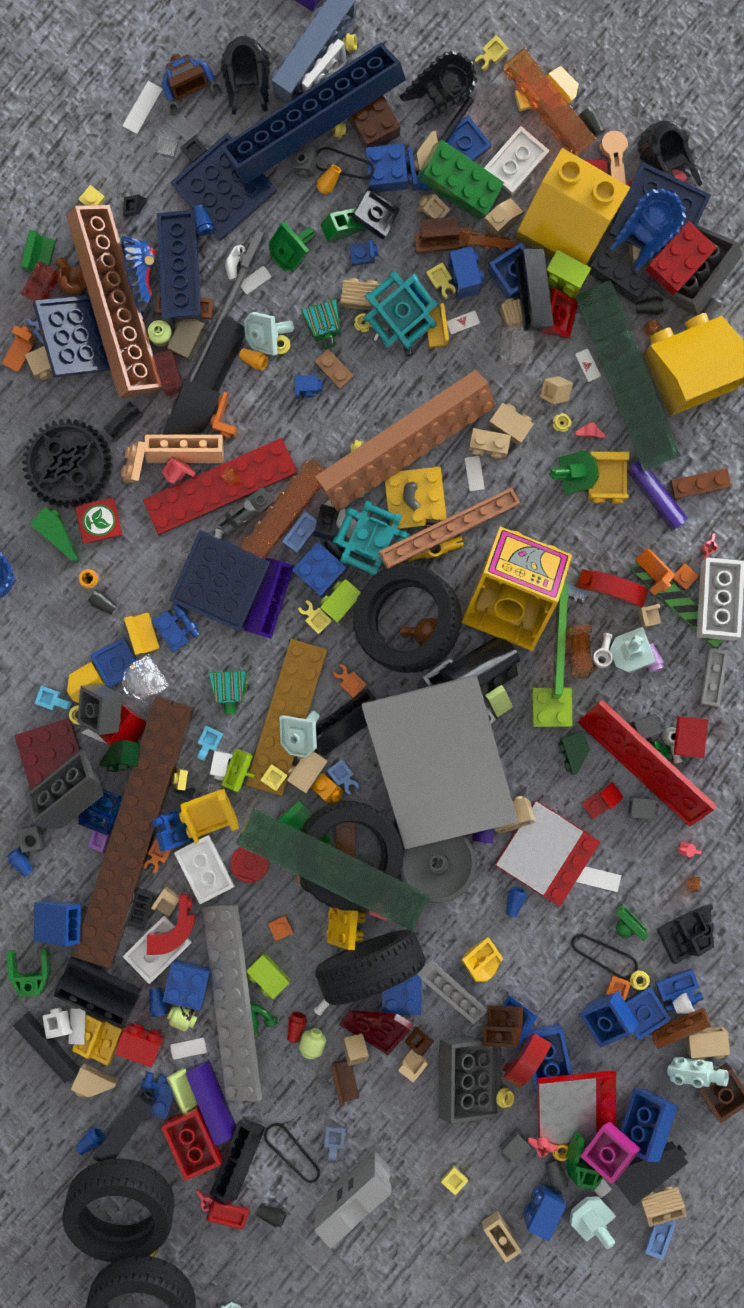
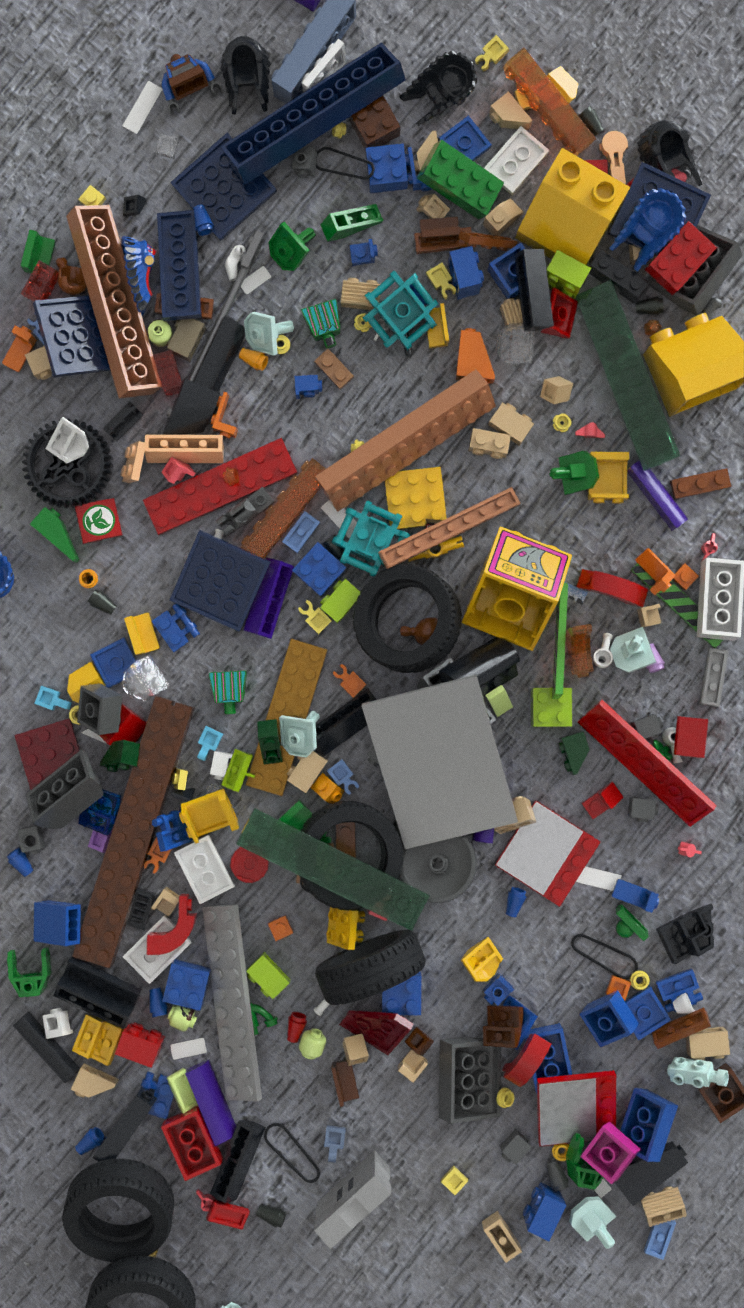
(68, 441): none -> white slope
(77, 1023): white sticker -> none
(193, 149): black plate -> none
(269, 741): none -> dark green slope
(274, 777): light yellow plate -> none
(326, 522): black plate -> none
(328, 180): light orange cone -> none
(350, 42): light yellow plate -> none
(375, 213): black plate -> none
(408, 495): dark grey arm -> none
(452, 992): light grey plate -> none
(456, 120): black bar -> none
(463, 322): white sticker -> none
(473, 356): none -> orange slope
(474, 473): white sticker -> none
(497, 982): none -> blue brick
(509, 113): none -> tan slope
(542, 1146): coral piece -> none
(588, 365): white sticker -> none
(635, 895): none -> blue bracket
(694, 884): clear orange plate -> none

